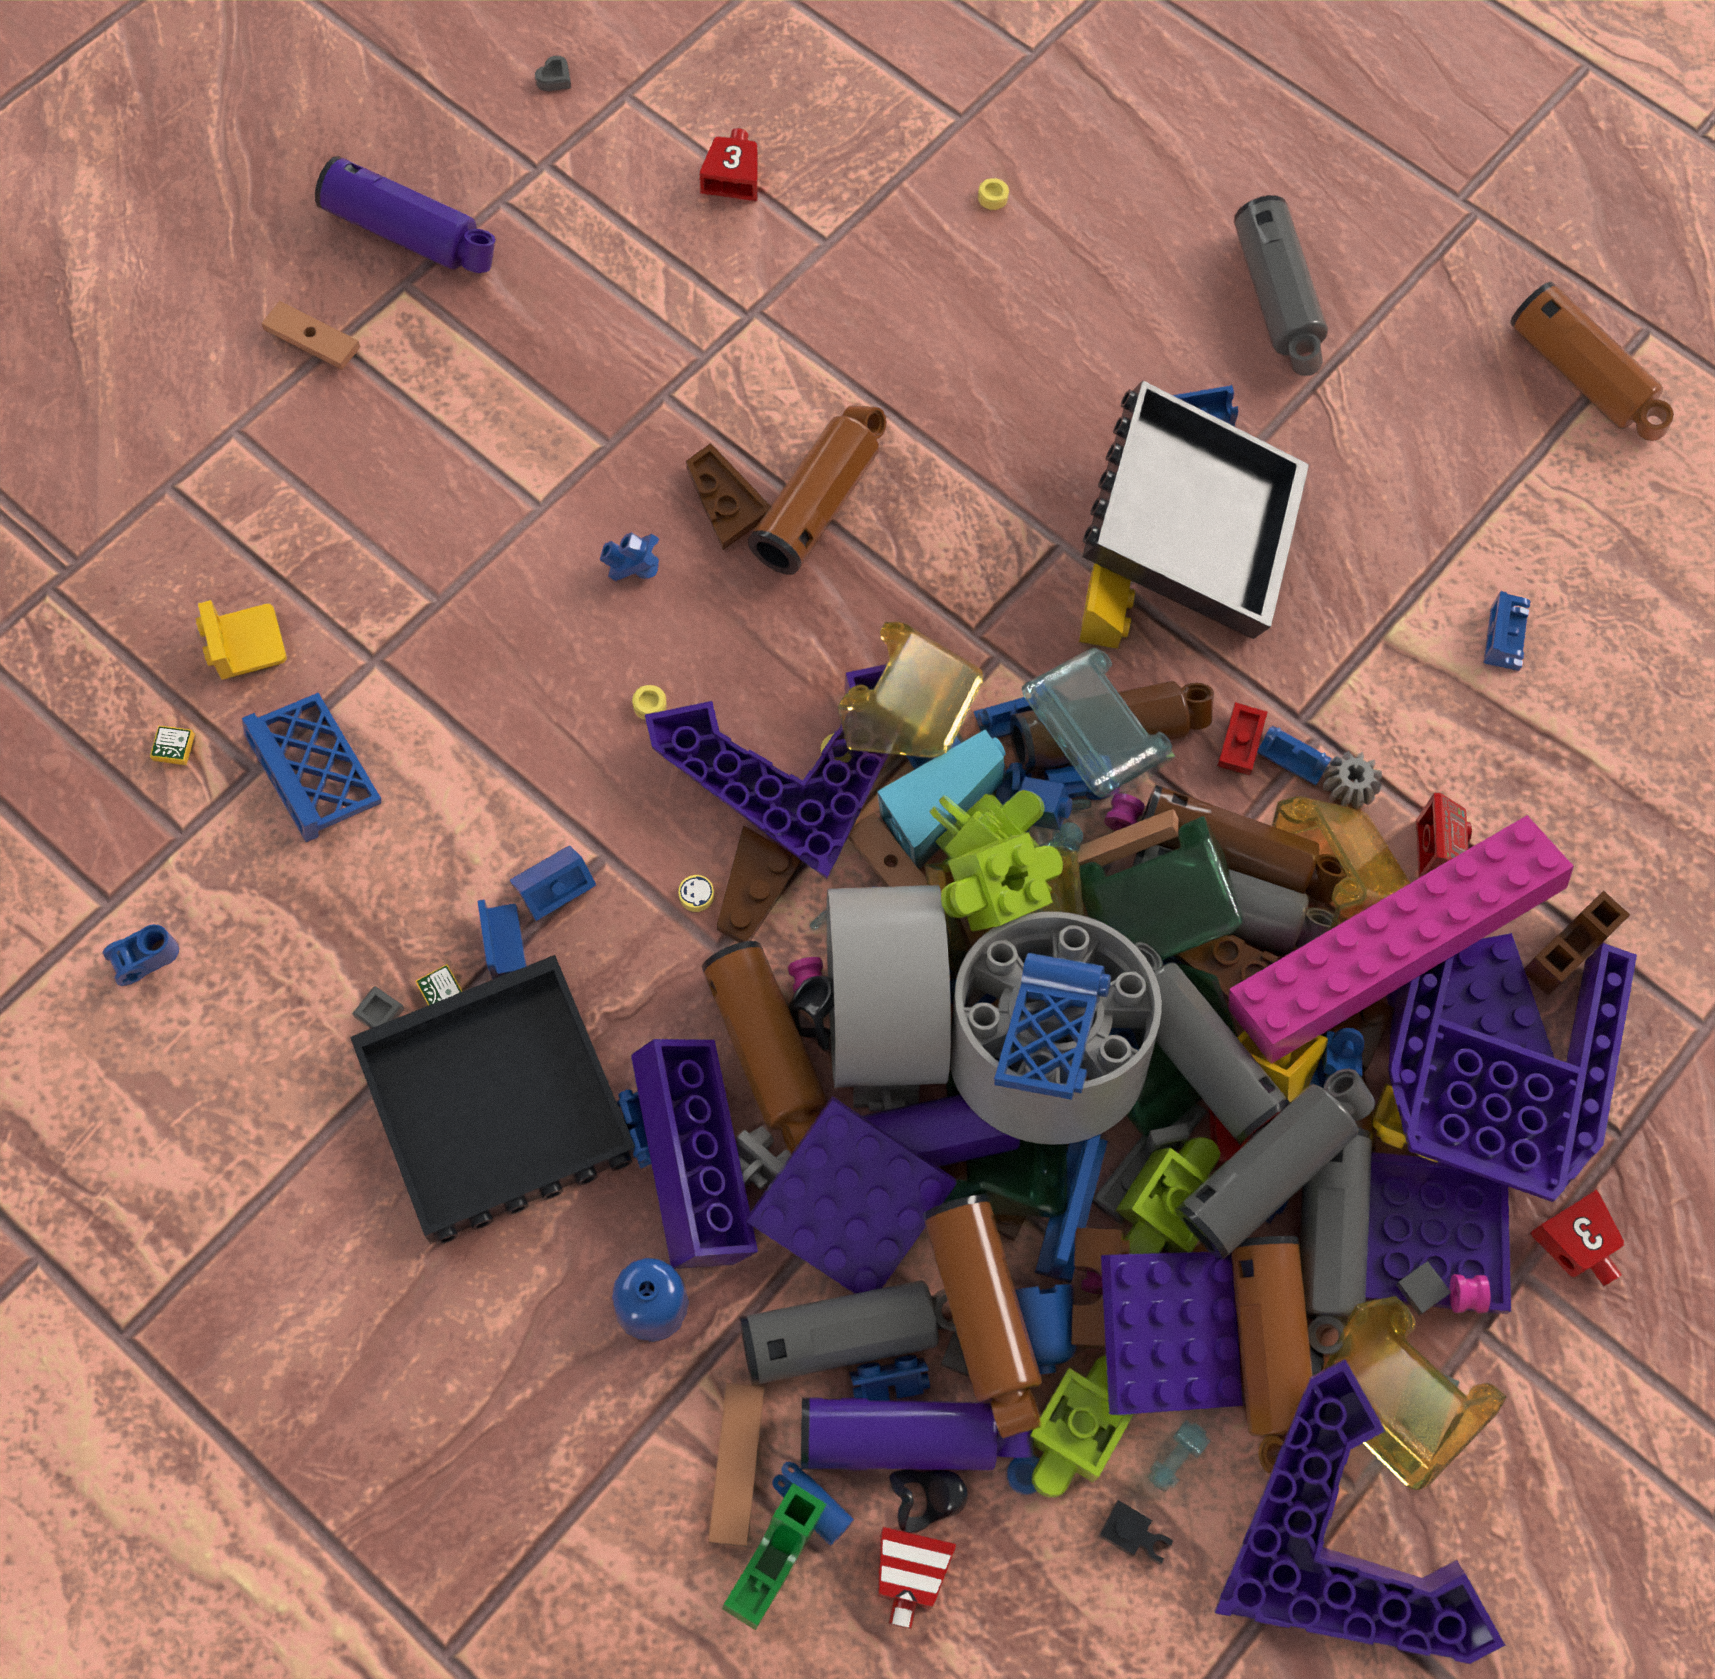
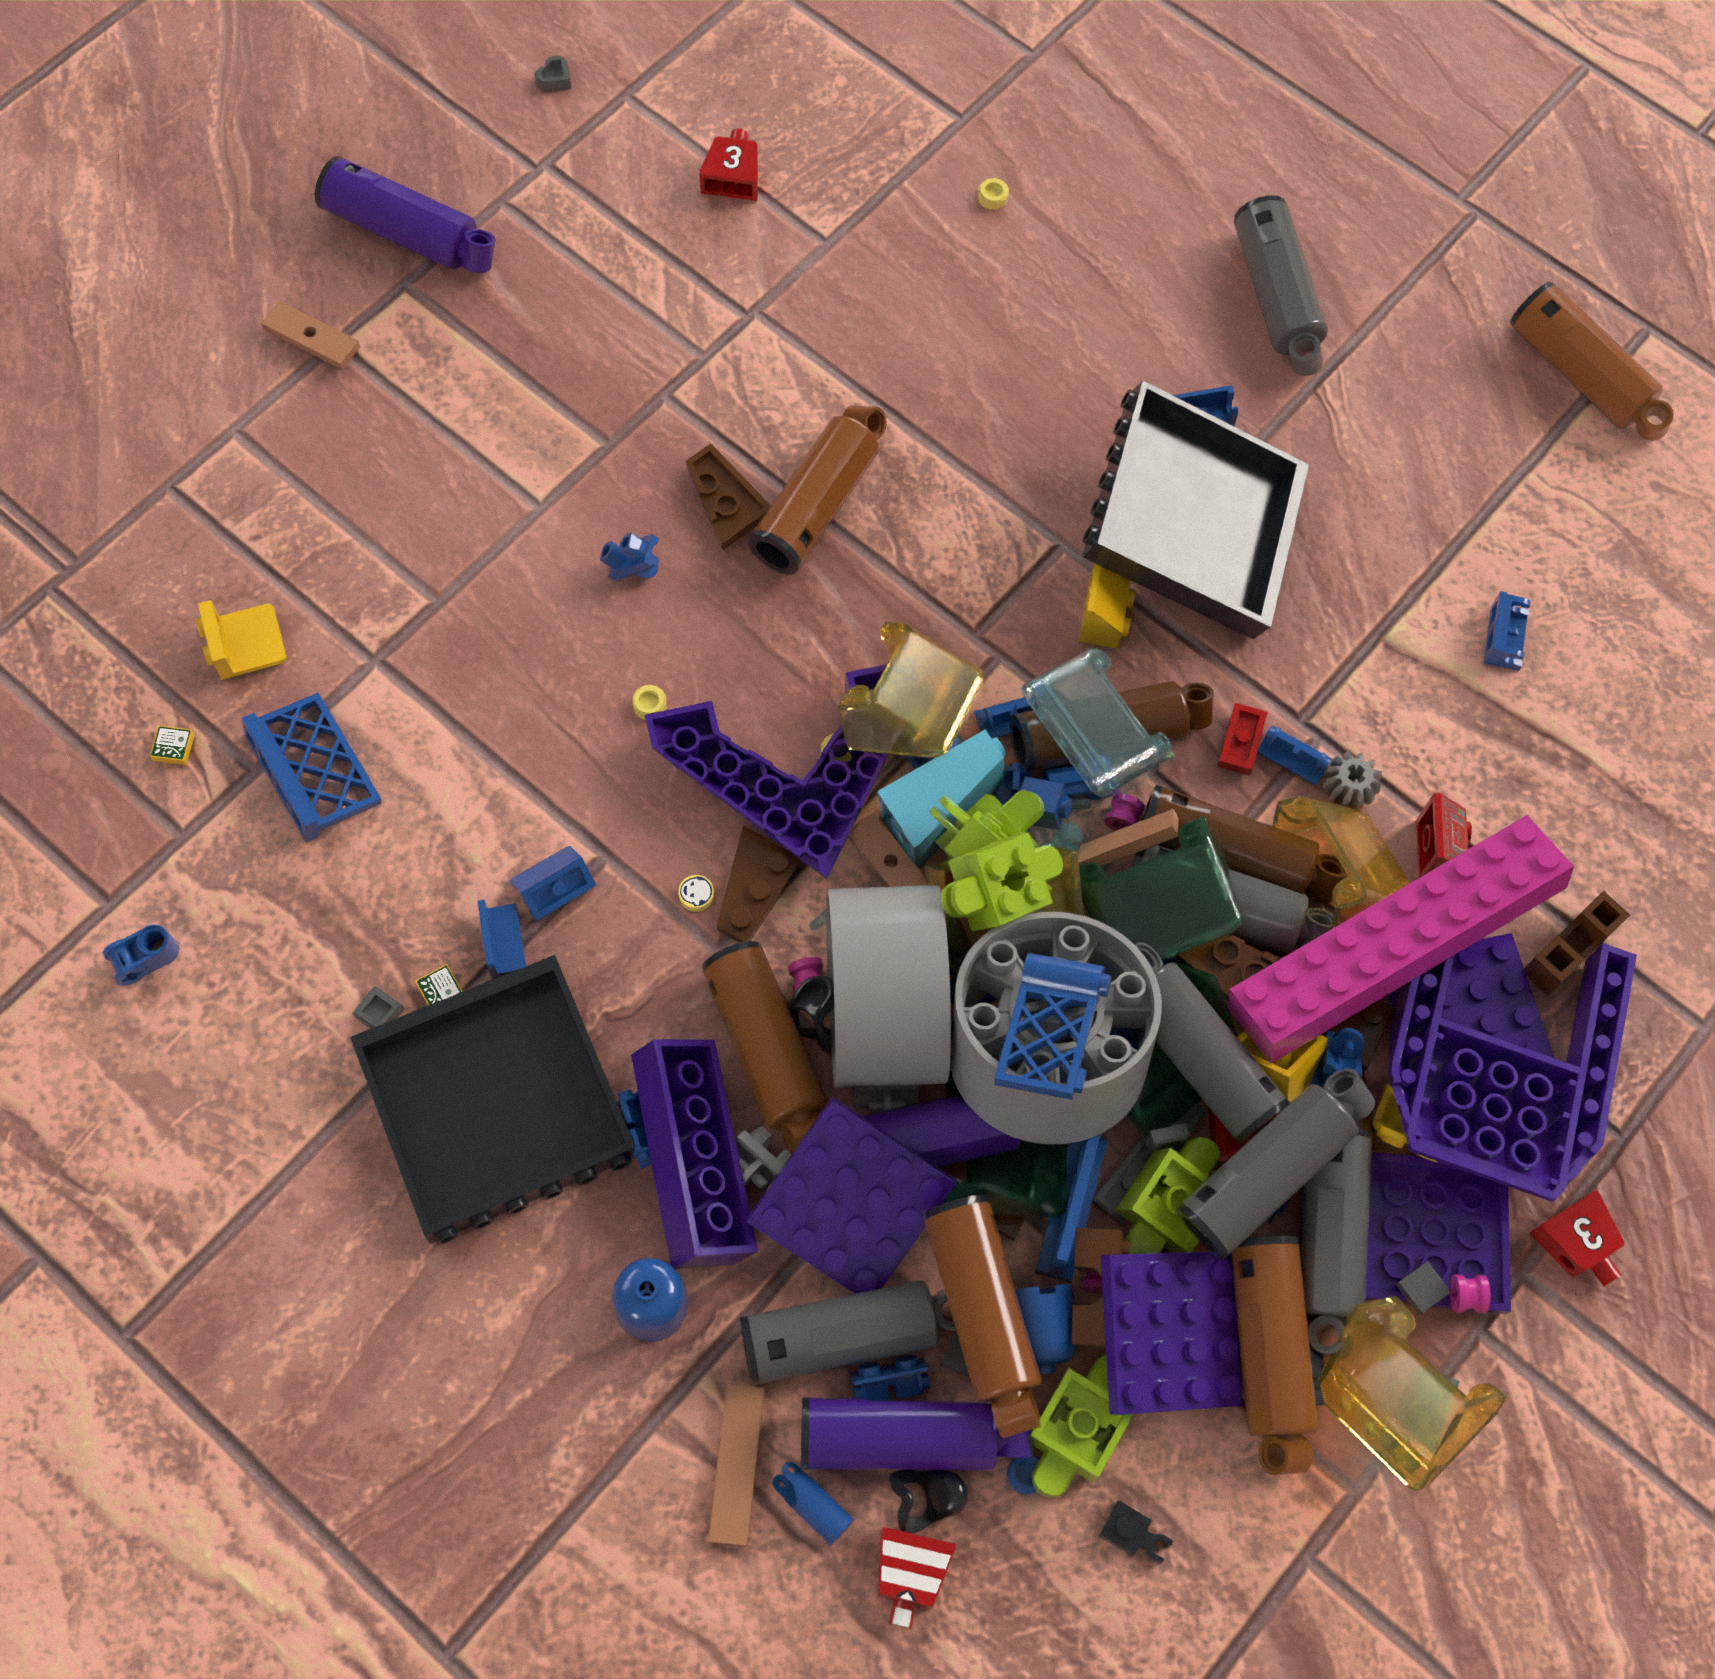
(775, 1556): green arch -> none
(1190, 1440): clear light blue bar -> none
(1294, 1581): dark purple wedge -> none

